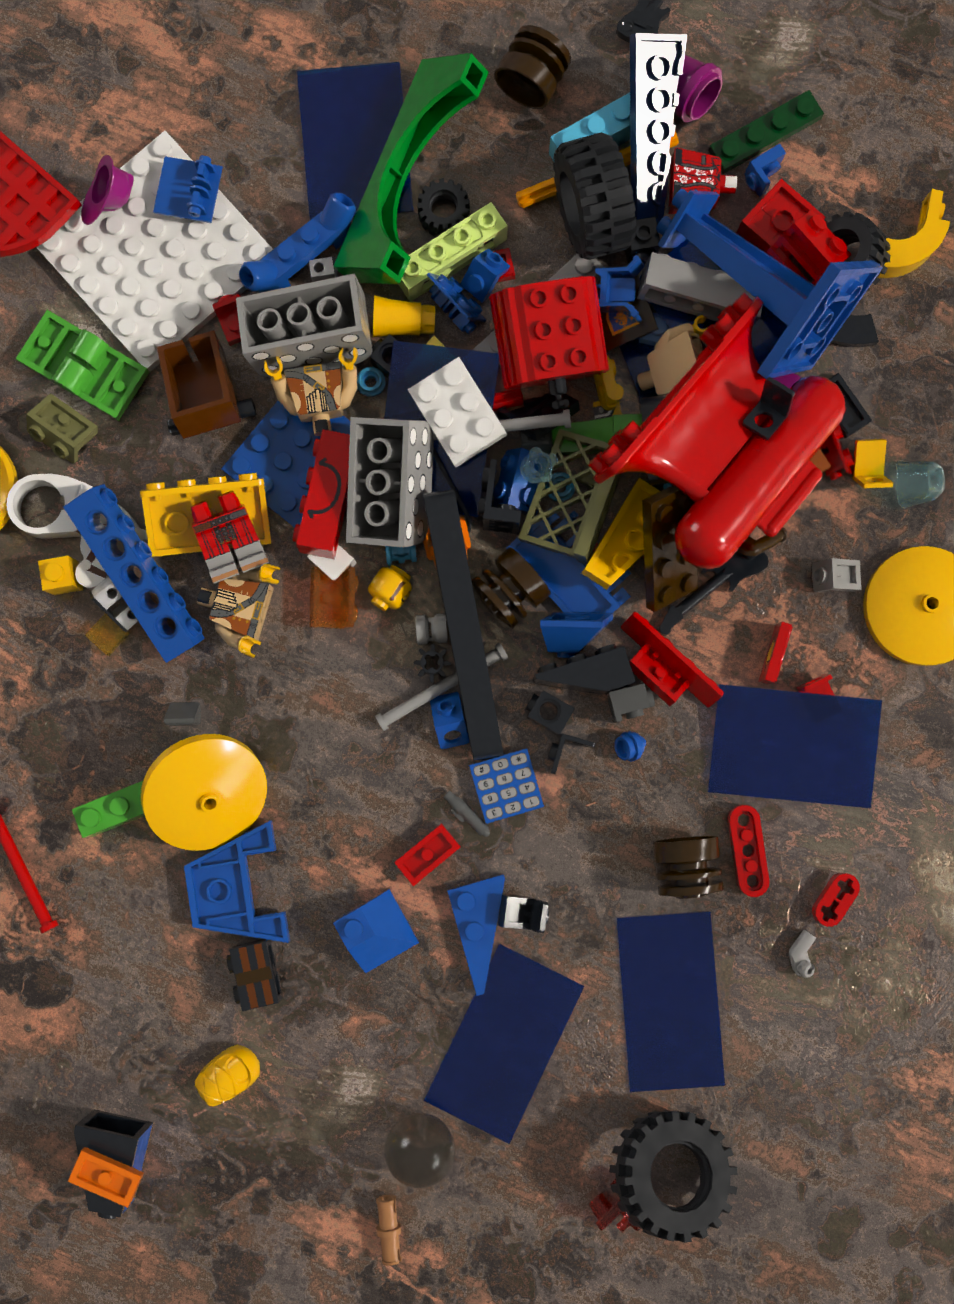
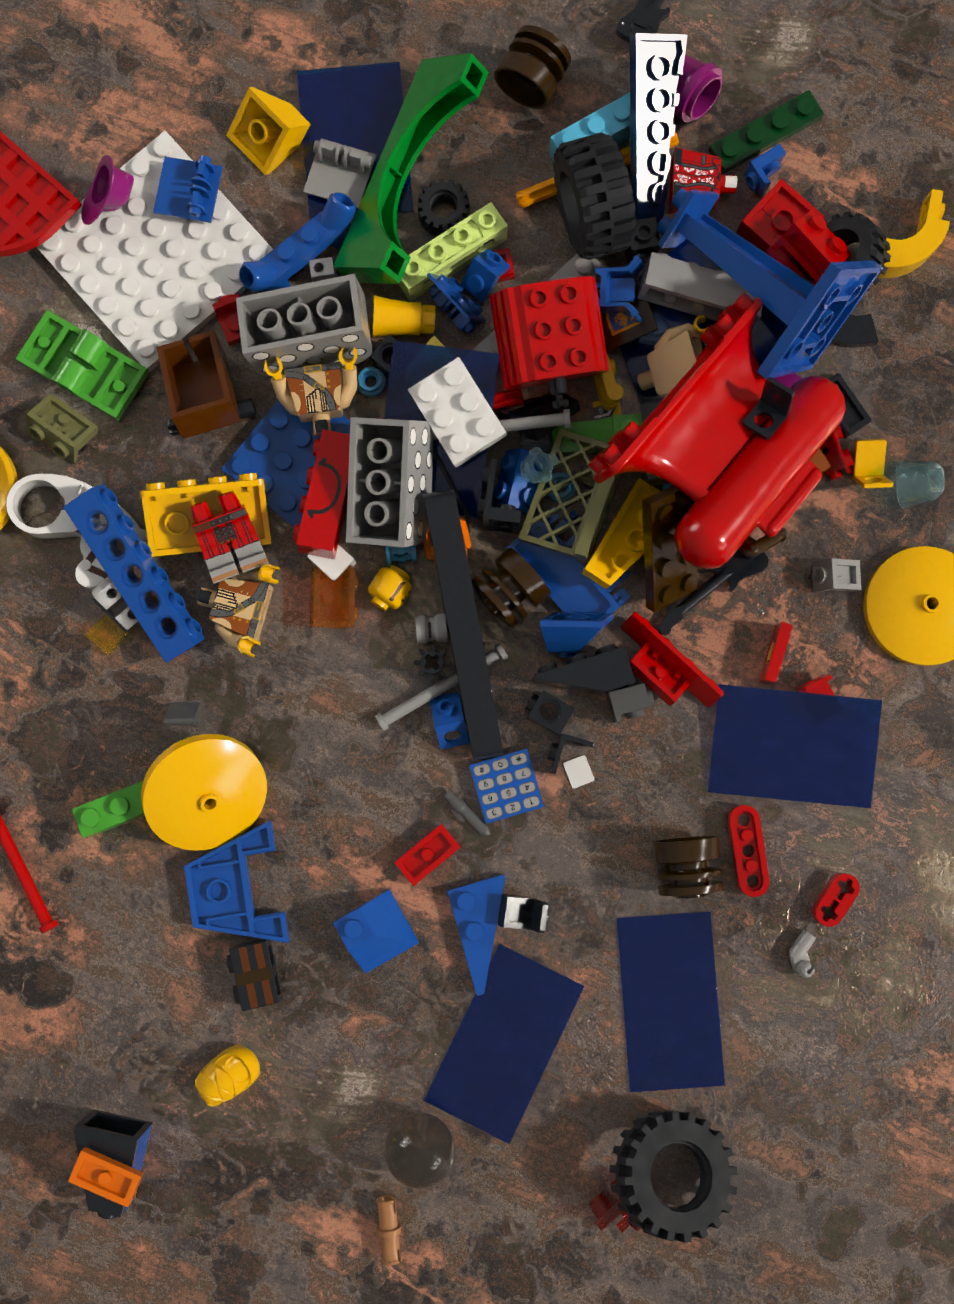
(59, 575): yellow brick -> none
(267, 129): none -> yellow slope
(339, 170): none -> light grey hinge
(578, 771): none -> white sticker
(630, 746): blue plate -> none

